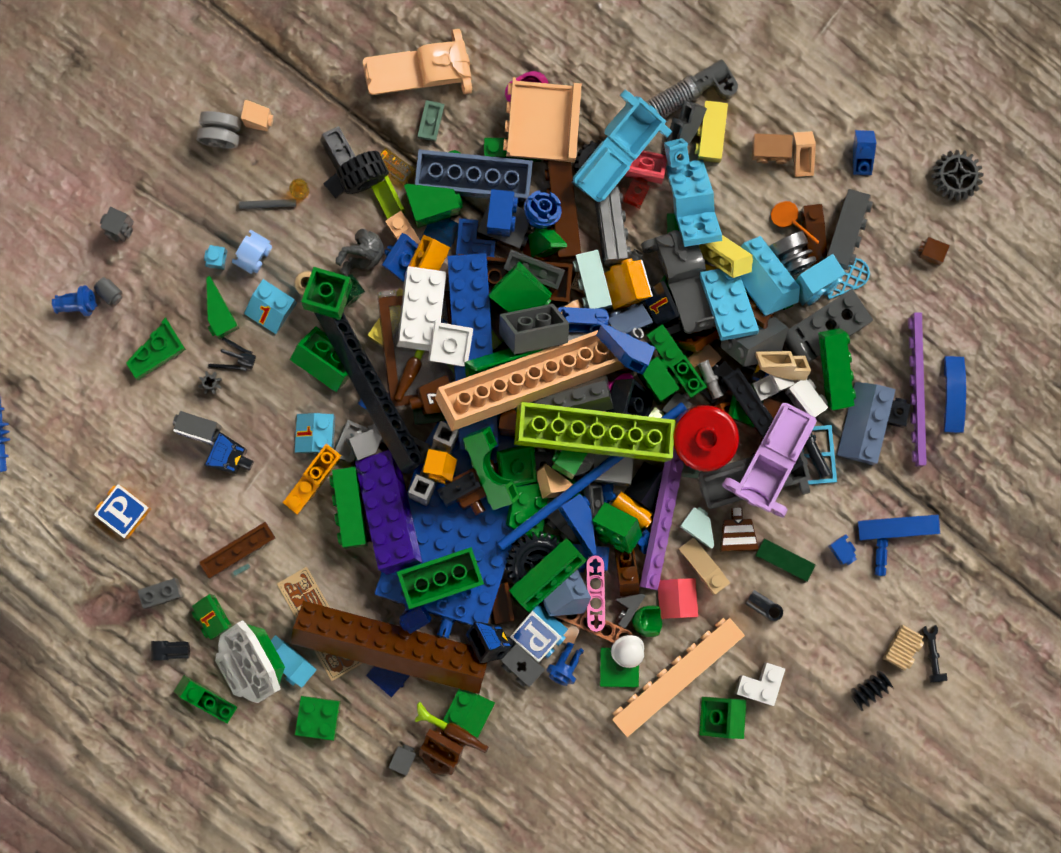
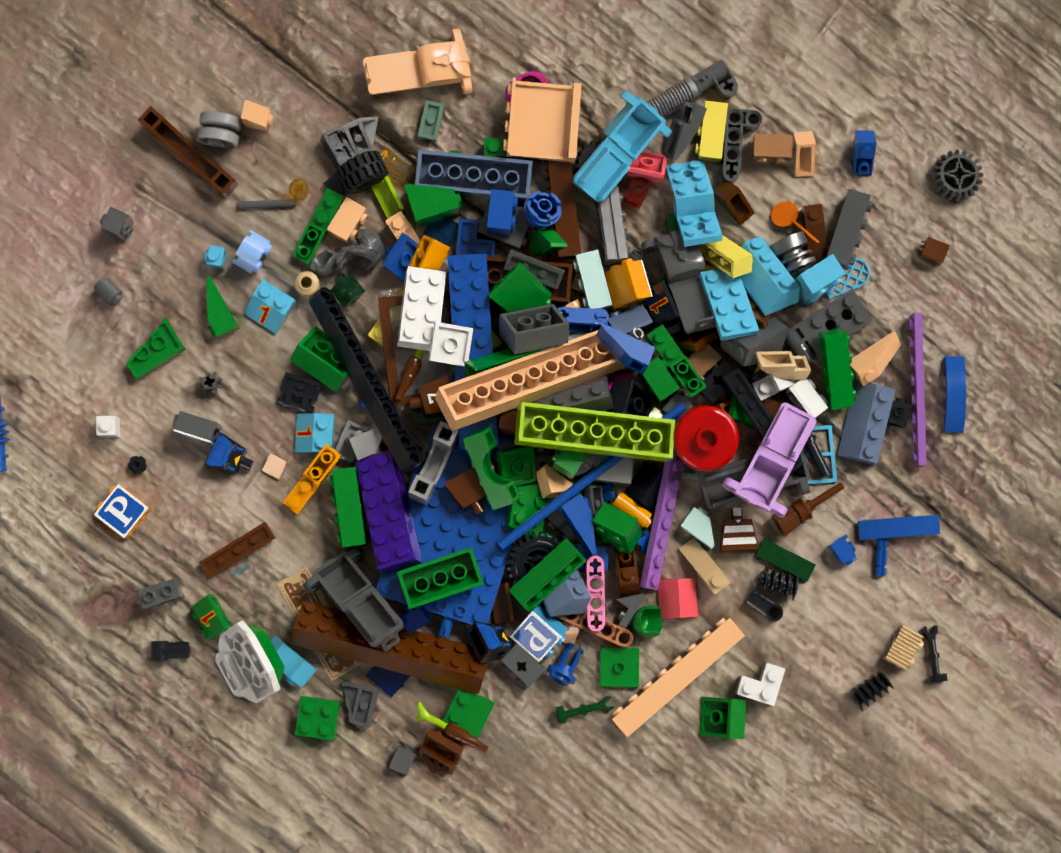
(81, 301): blue piece -> none
(107, 426): none -> white brick
(142, 464): none -> black plate
(187, 152): none -> reddish brown arch
(205, 699): green slope -> none
(246, 358): black plant -> none
(274, 466): none -> light nougat slope
(301, 387): none -> black plate
(317, 228): none -> green slope
(324, 263): none -> dark grey hair
(326, 293): green brick -> none
(347, 220): none -> light nougat brick
(357, 598): none -> dark grey piece
(360, 703): none -> dark grey wing
(361, 134): none -> light grey slope
(439, 466): light orange brick -> none
(458, 489): black hinge -> none
(562, 715): none -> dark green piece
(628, 651): white helmet -> none
(674, 148): medium azure brick -> none
(710, 379): light grey pin -> none
(734, 201): none -> reddish brown slope
(736, 146): none -> dark grey beam
(778, 583): none -> black piece
(802, 510): none -> reddish brown piece
(874, 359): none -> light nougat slope

